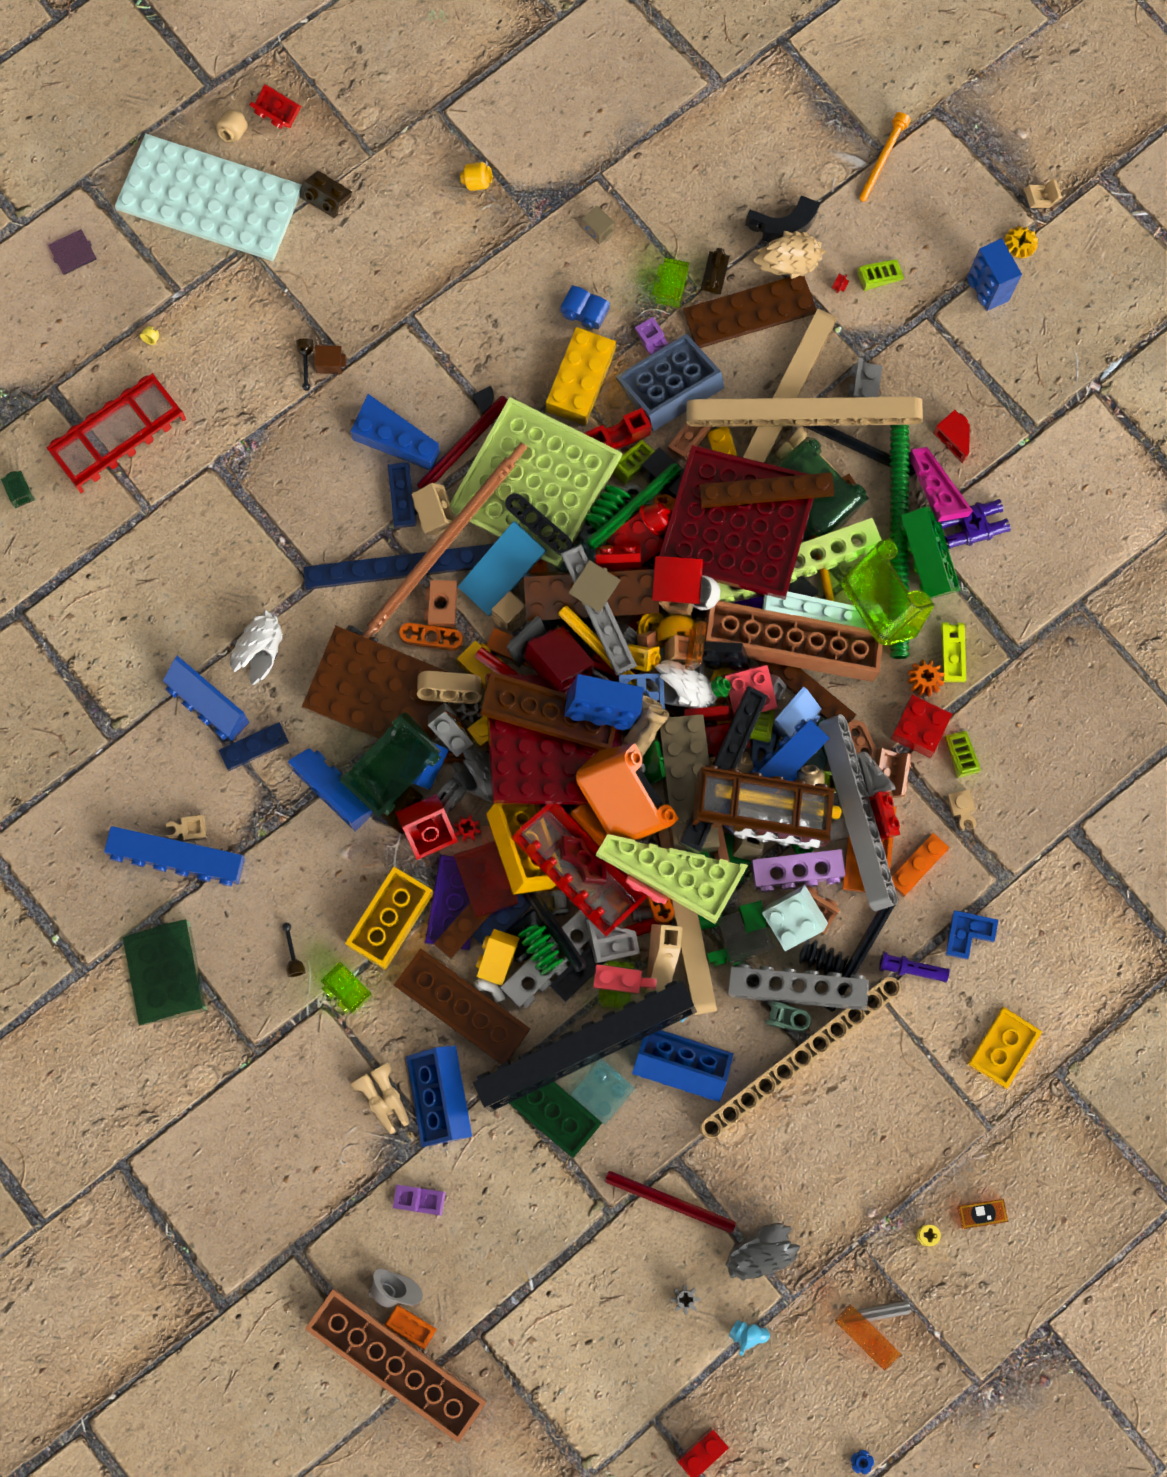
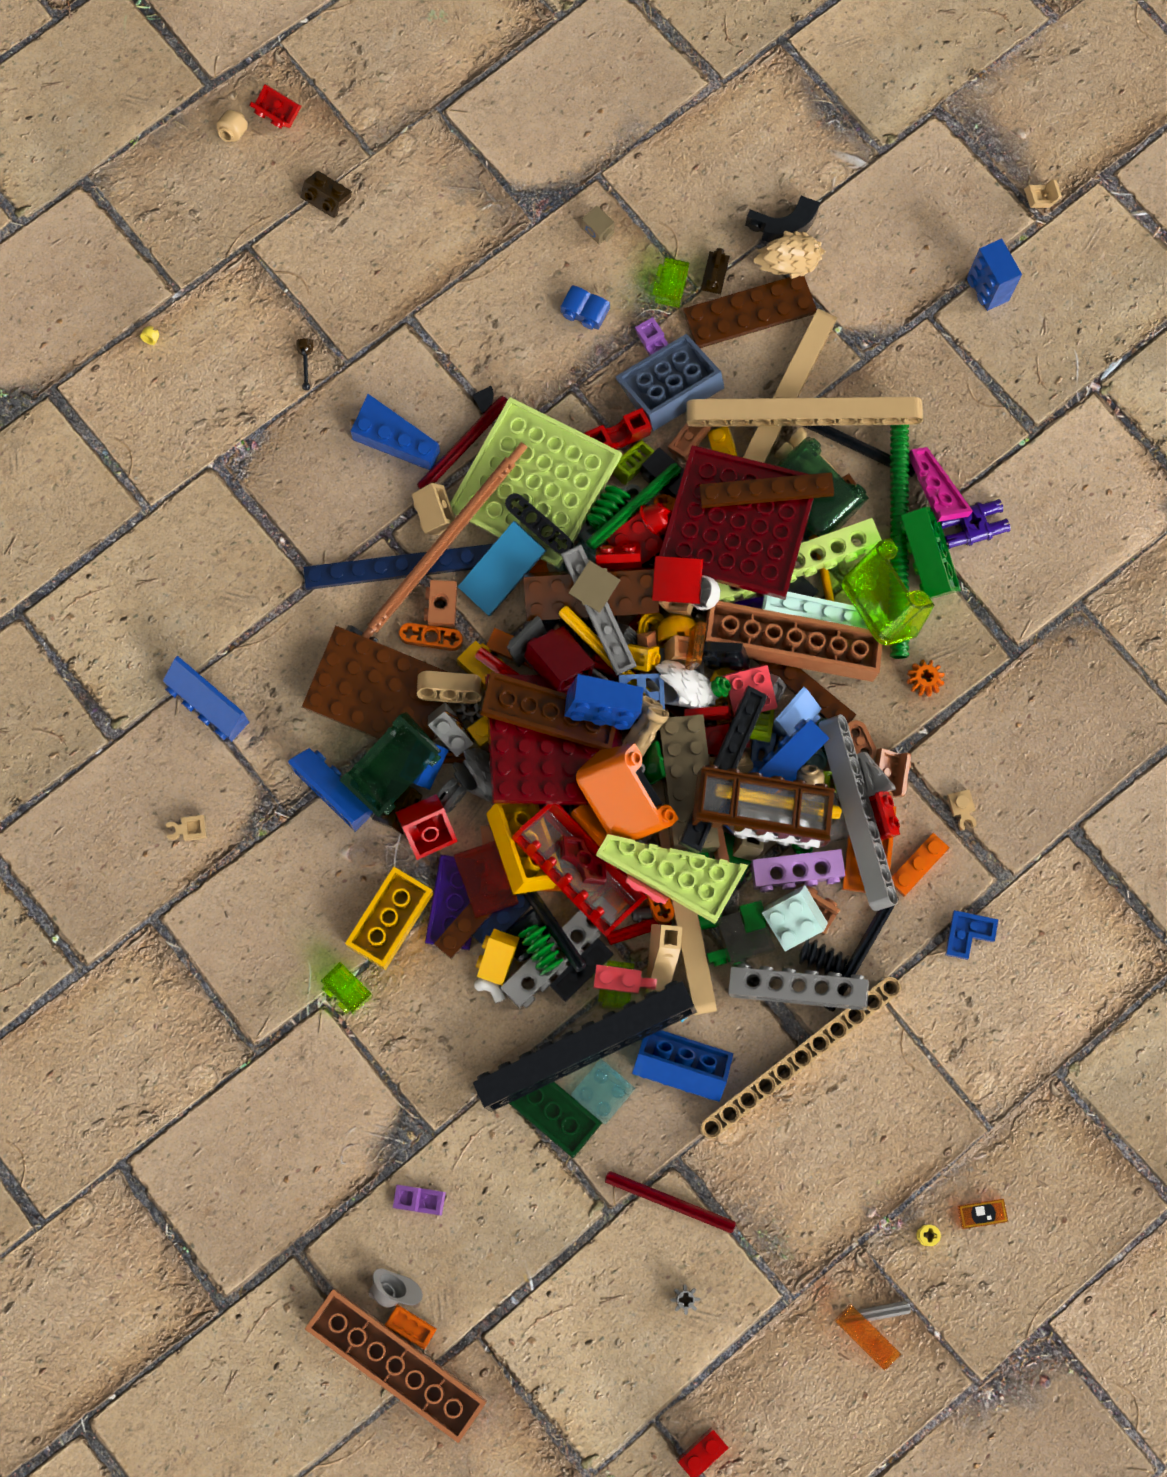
(17, 488): clear green brick -> none
(72, 252): clear purple piece -> none
(115, 431): window -> none
(164, 973): clear green slope -> none
(174, 855): blue brick -> none
(209, 197): light aqua plate -> none
(253, 746): dark blue plate -> none
(259, 646): white head -> none
(294, 966): hinge -> none
(329, 359): reddish brown brick -> none
(385, 1105): tan piece -> none
(401, 495): dark blue plate -> none
(438, 1096): blue slope -> none
(462, 1007): reddish brown plate -> none
(470, 835): red gear -> none
(476, 176): yellow head -> none
(508, 610): tan brick -> none
(558, 903): dark grey bush -> none
(580, 376): yellow brick -> none
(616, 945): light grey wing -> none
(748, 1335): medium azure animal -> none
(762, 1253): dark grey head -> none
(786, 1017): sand green piece -> none
(840, 283): red plate -> none
(862, 1455): blue plate -> none
(866, 379): light grey bracket -> none
(868, 284): lime slope -> none
(900, 123): light orange piece -> none
(902, 965): dark purple pin -> none
(921, 726): red brick -> none
(953, 652): neon yellow plate -> none
(955, 434): red slope -> none
(962, 772): lime slope -> none
(1004, 1047): yellow tile -> none
(1027, 248): yellow gear -> none

